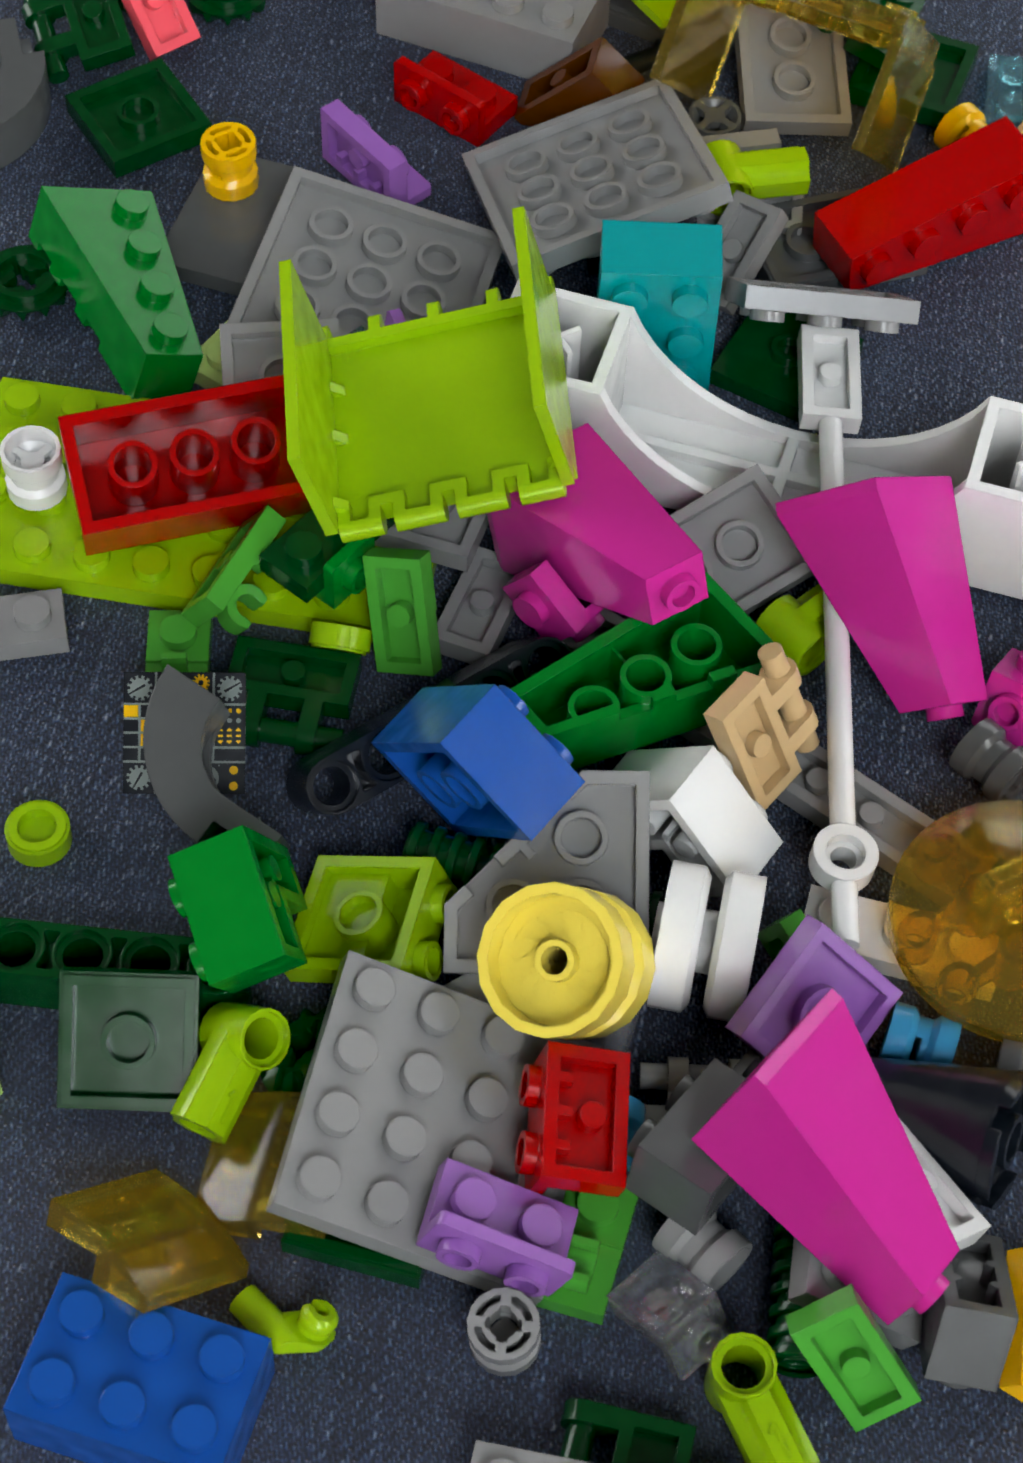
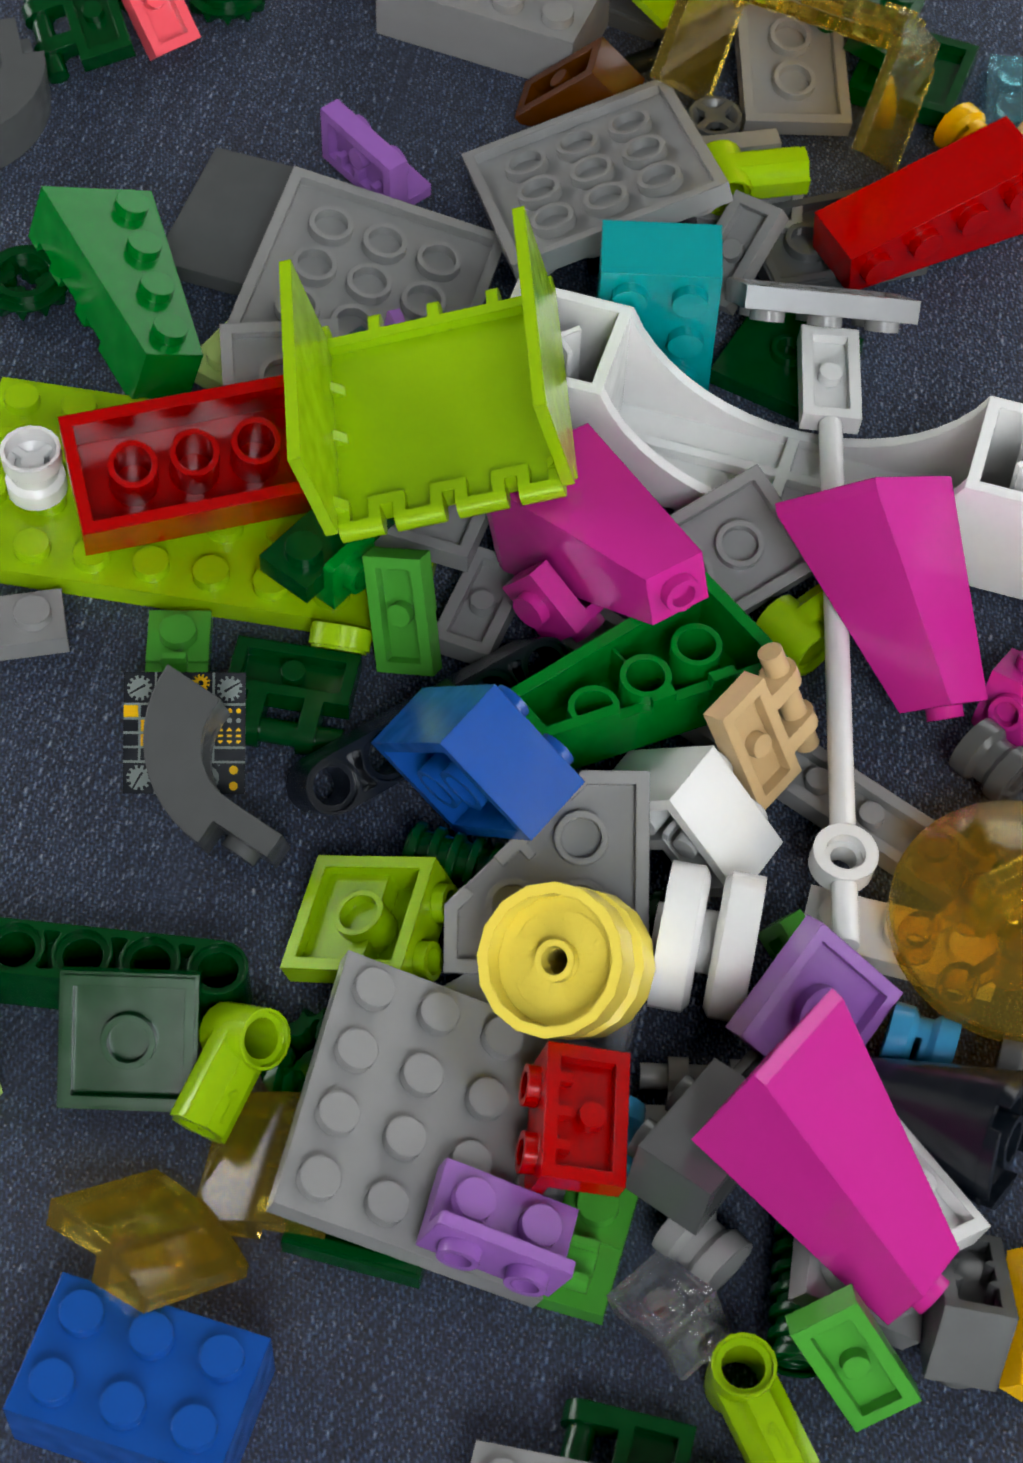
(38, 833): lime tile -> none
(138, 117): dark green plate -> none
(223, 585): bright green plate -> none
(229, 161): yellow wheel -> none
(238, 907): green brick -> none
(290, 1331): lime arm -> none
(453, 97): red bracket -> none
(504, 1347): light grey wheel -> none

